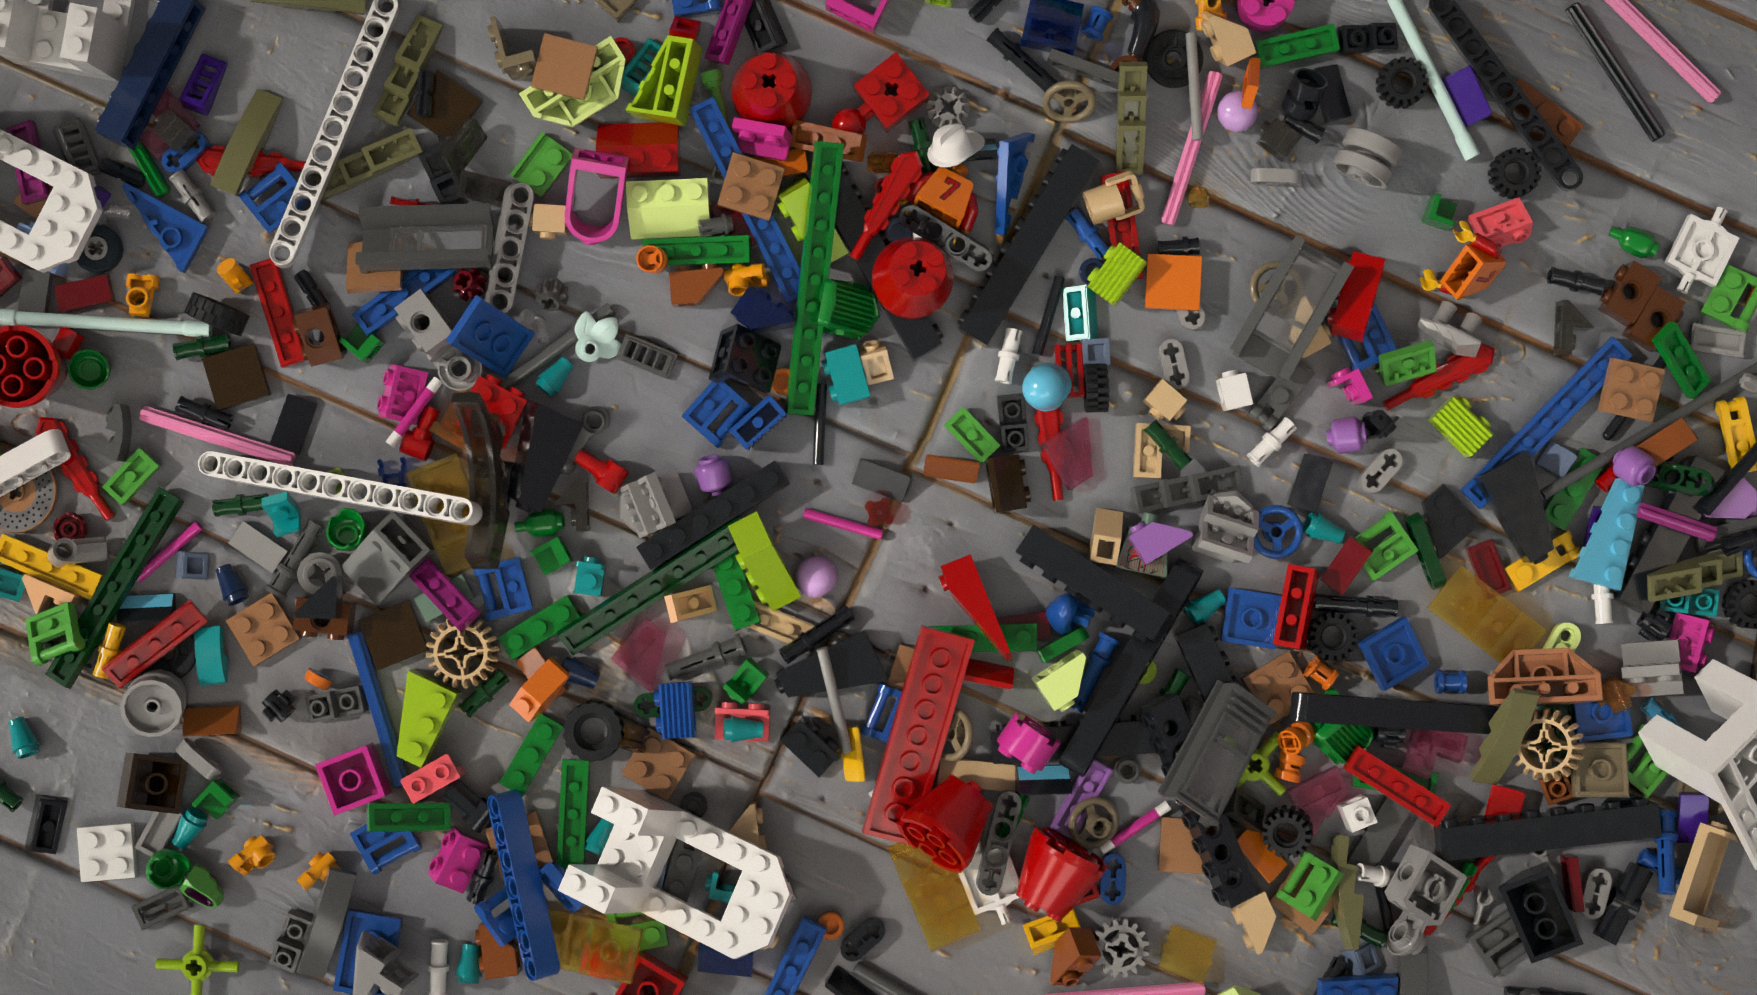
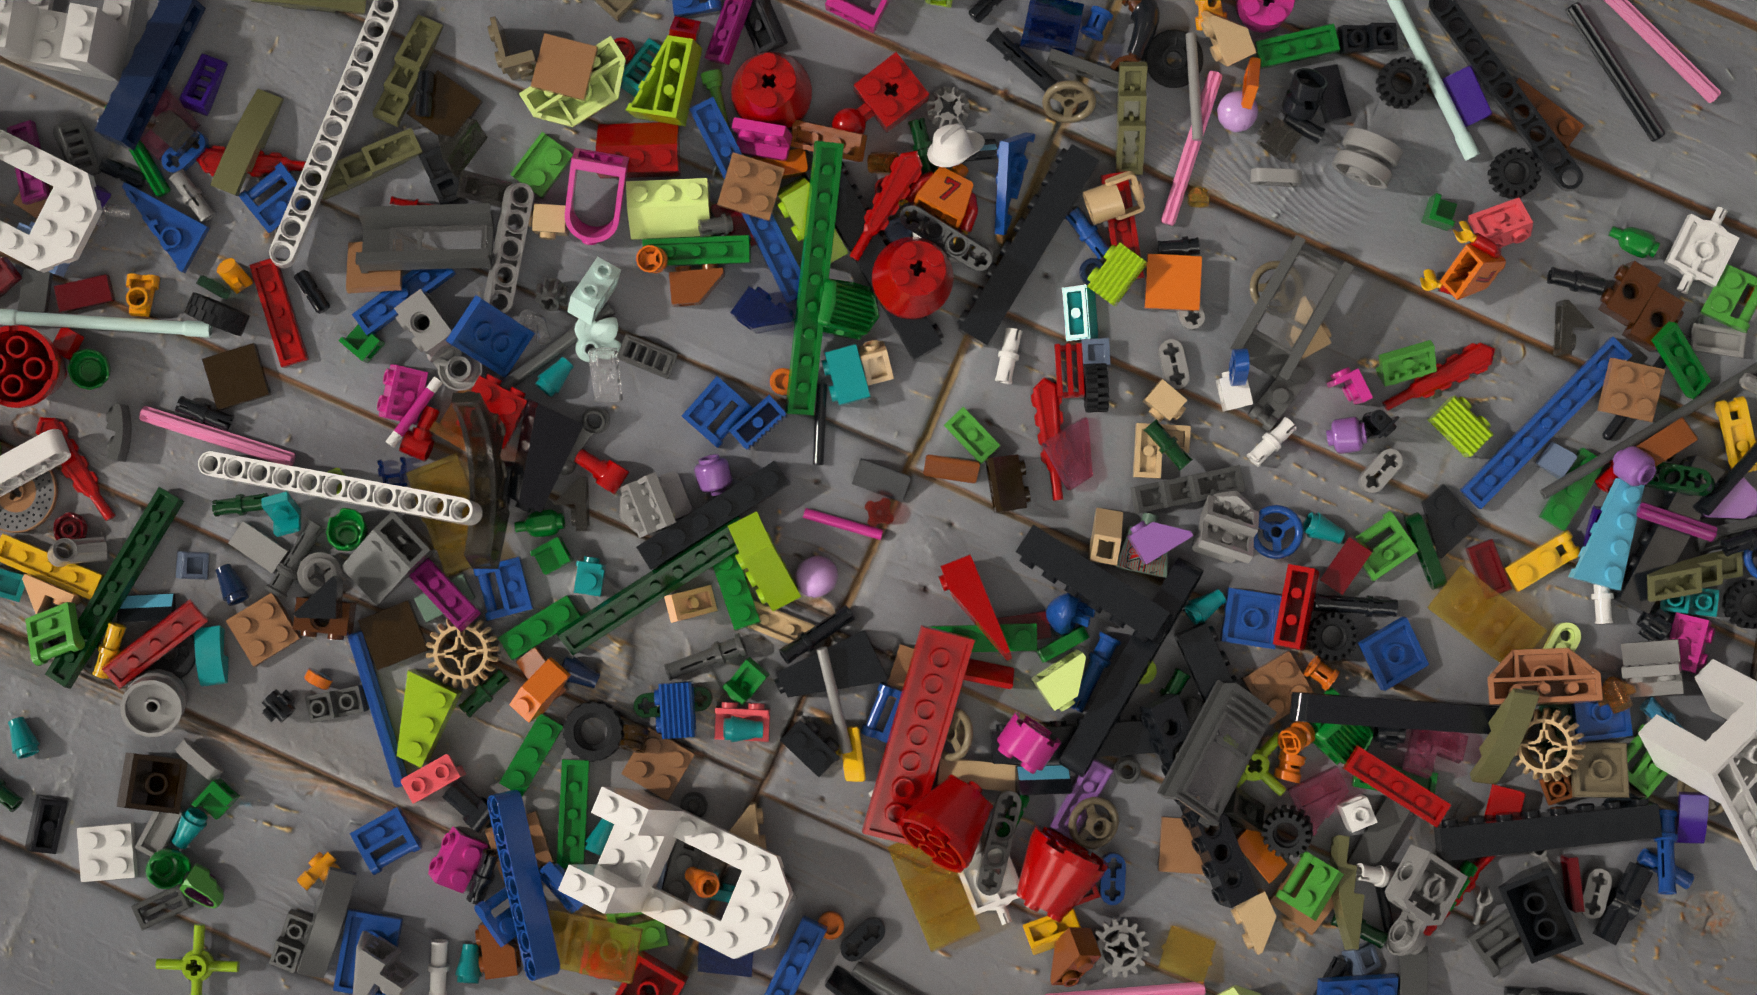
(111, 253): black bush -> none
(131, 476): bright green plate -> none
(170, 550): dark pink bar -> none
(202, 346): dark green pin -> none
(212, 720): dark orange slope -> none
(214, 287): none -> clear green tile
(255, 853): light orange plate -> none
(293, 423): black slope -> none
(323, 319): reddish brown brick -> none
(353, 779): dark pink brick -> none
(408, 817): green plate -> none
(469, 284): dark red gear -> none
(594, 290): none -> light aqua brick
(605, 375): none -> clear plate
(641, 653): clear pink wing -> none
(703, 882): none -> orange cone
(743, 276): light orange plate -> none
(746, 358): black bracket -> none
(1013, 422): black slope -> none
(1046, 386): medium azure helmet -> none
(1048, 315): black bar -> none
(1135, 827): dark pink bar -> none
(1239, 367): none -> blue beam
(1310, 483): black slope -> none
(1357, 297): red brick -> none
(1375, 342): blue plate -> none
(1450, 681): blue bush -> none
(1457, 340): light grey connector -> none
(1518, 506): black slope -> none
(1701, 875): tan panel -> none

